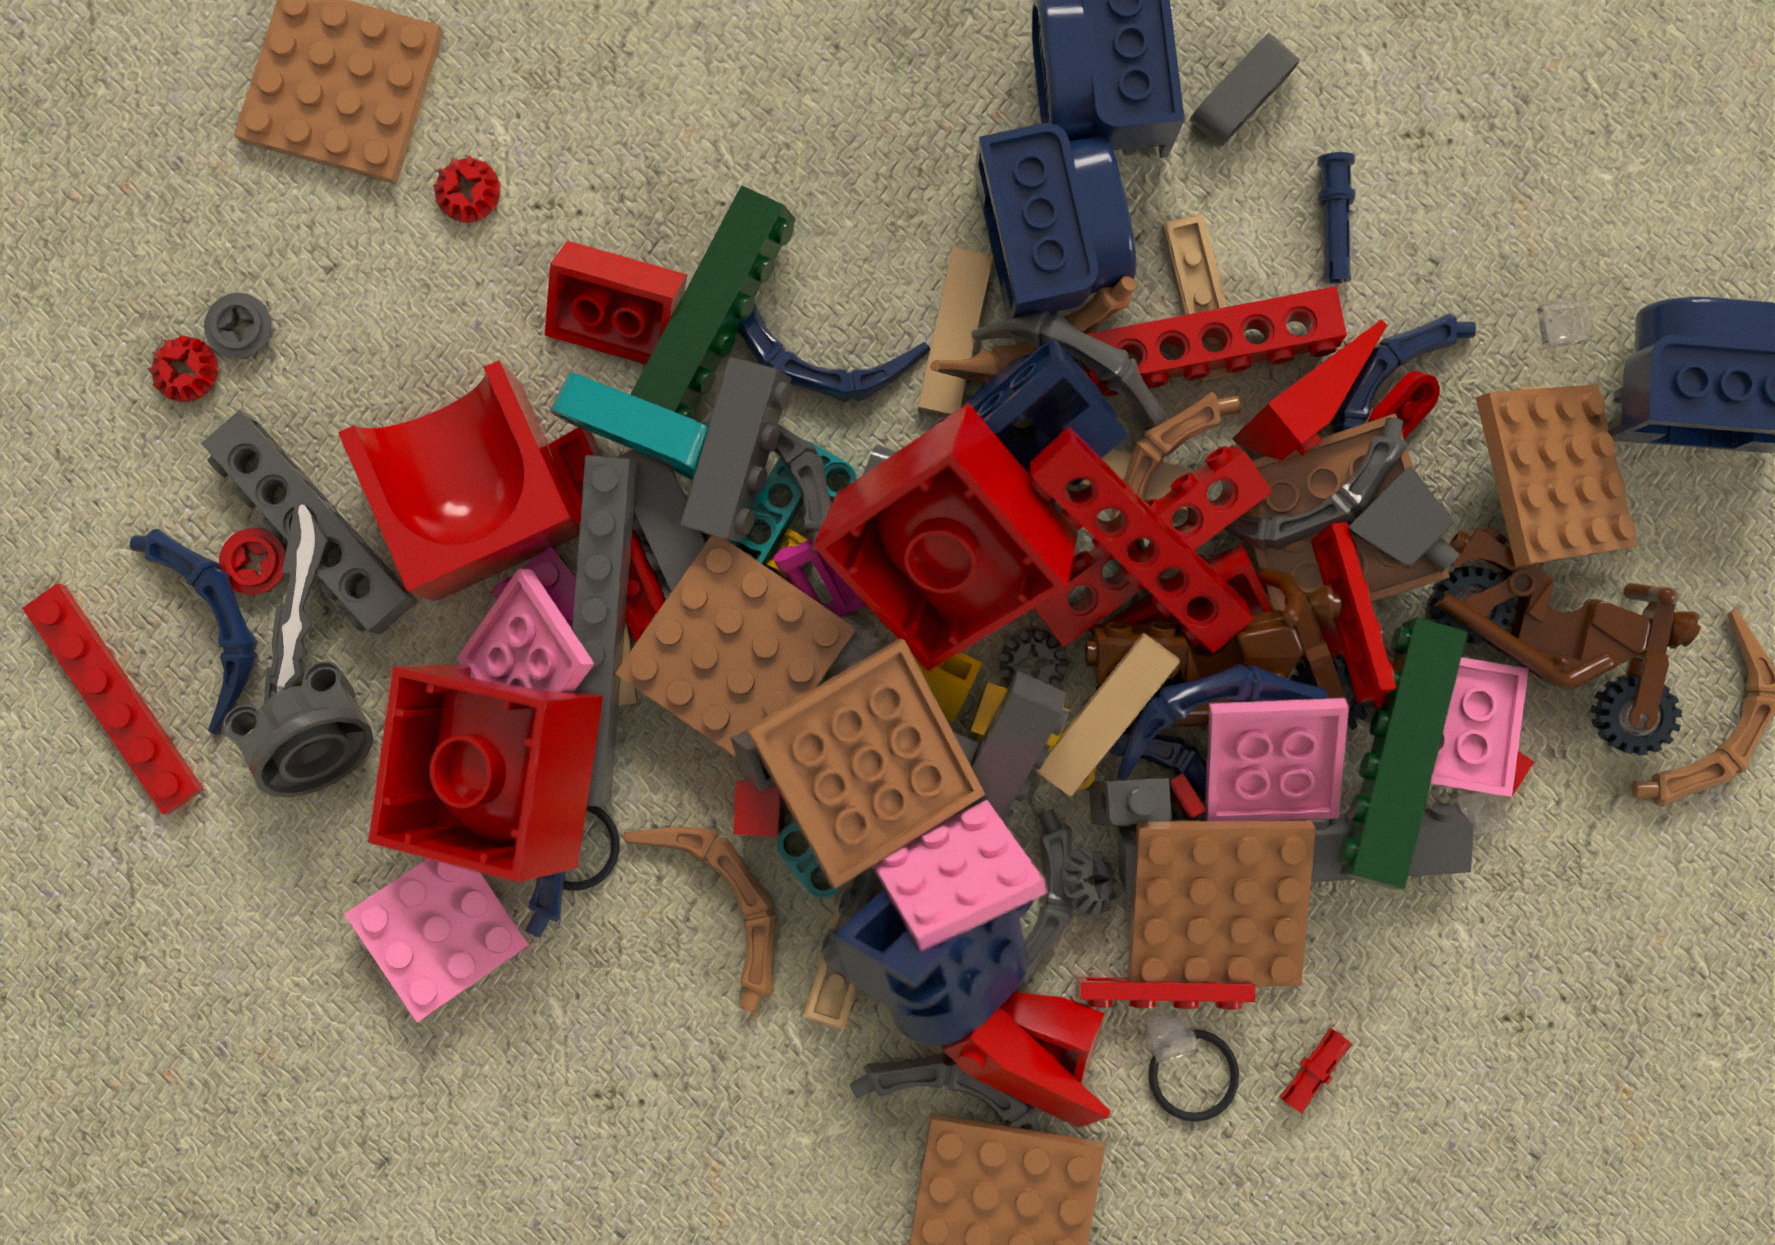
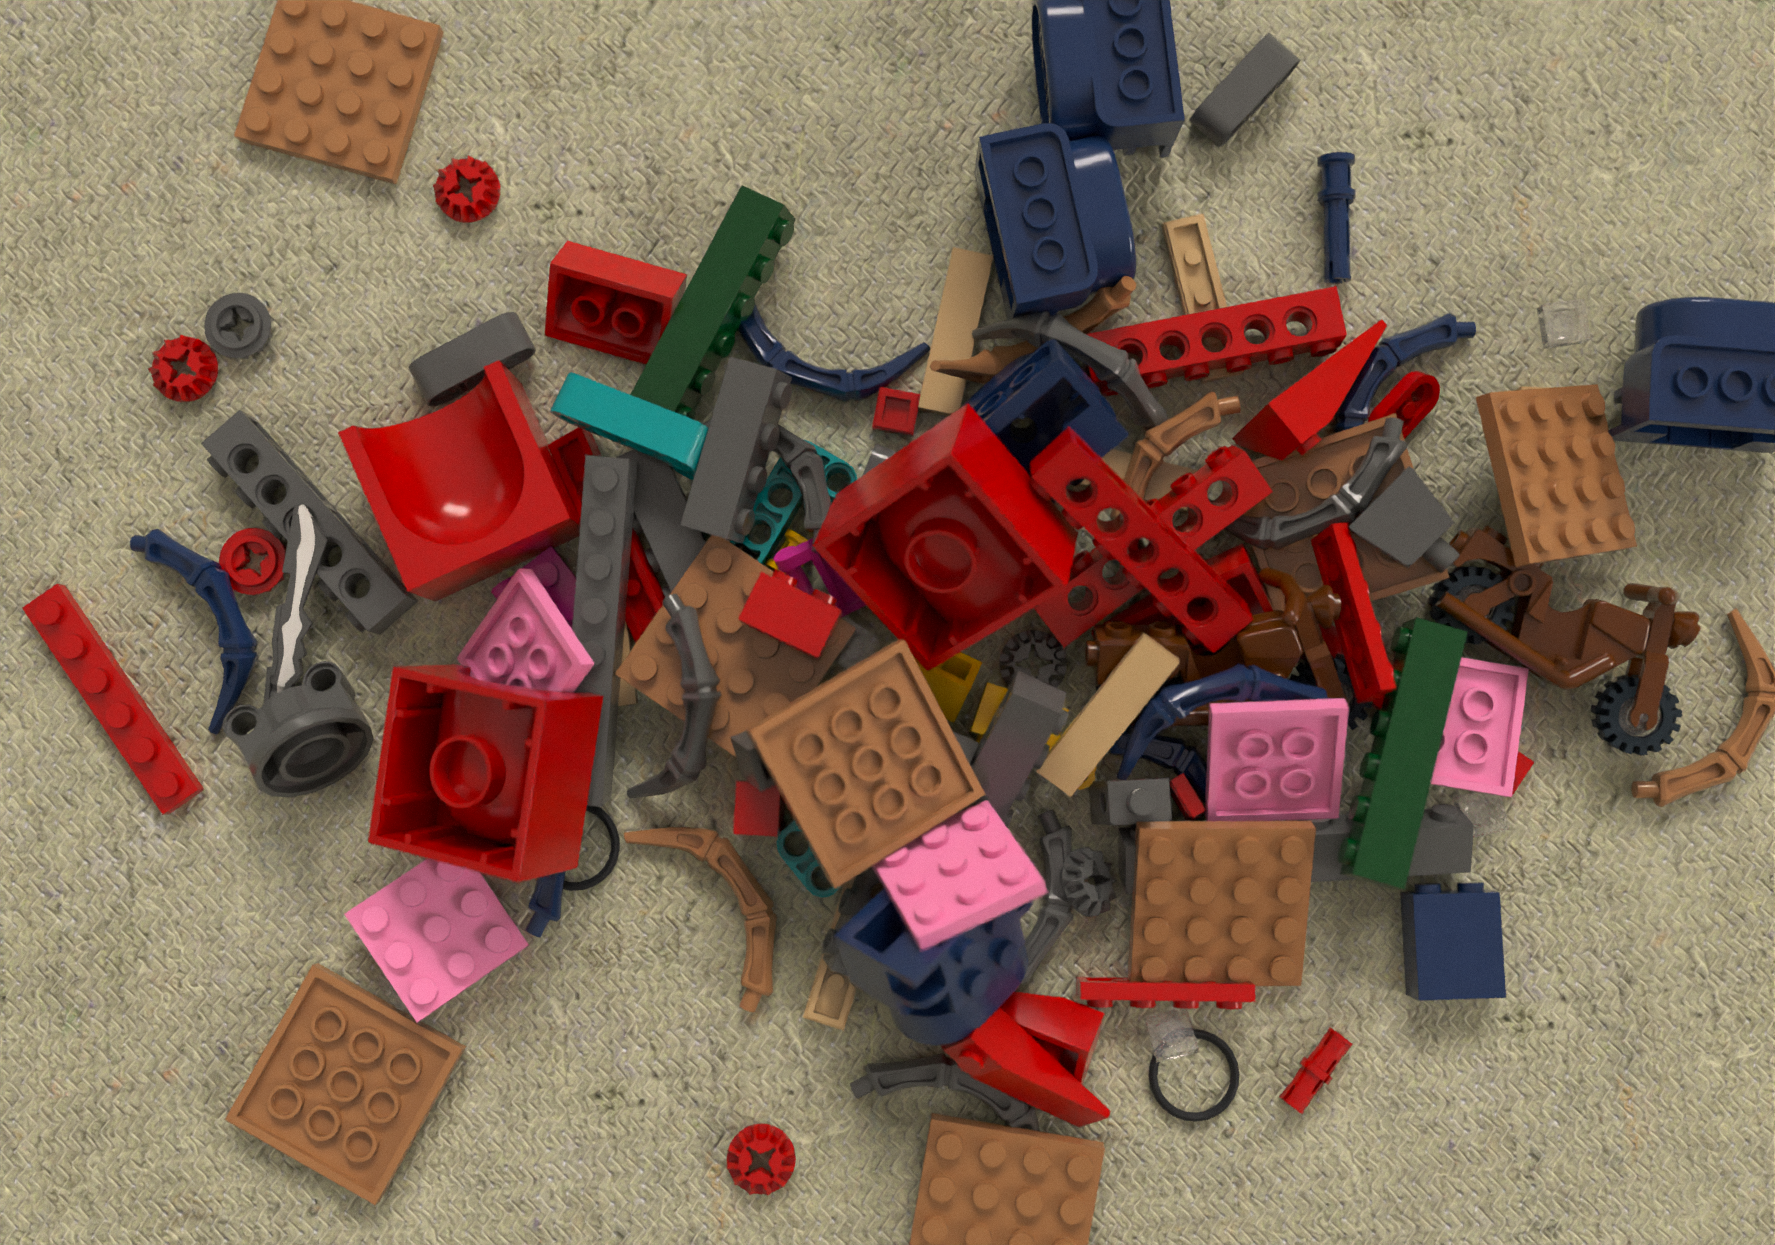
(345, 1083): none -> medium nougat plate
(460, 362): none -> dark grey beam
(699, 702): none -> dark grey animal
(761, 1138): none -> red gear
(791, 614): none -> red brick
(896, 411): none -> red tile
(1452, 942): none -> dark blue brick

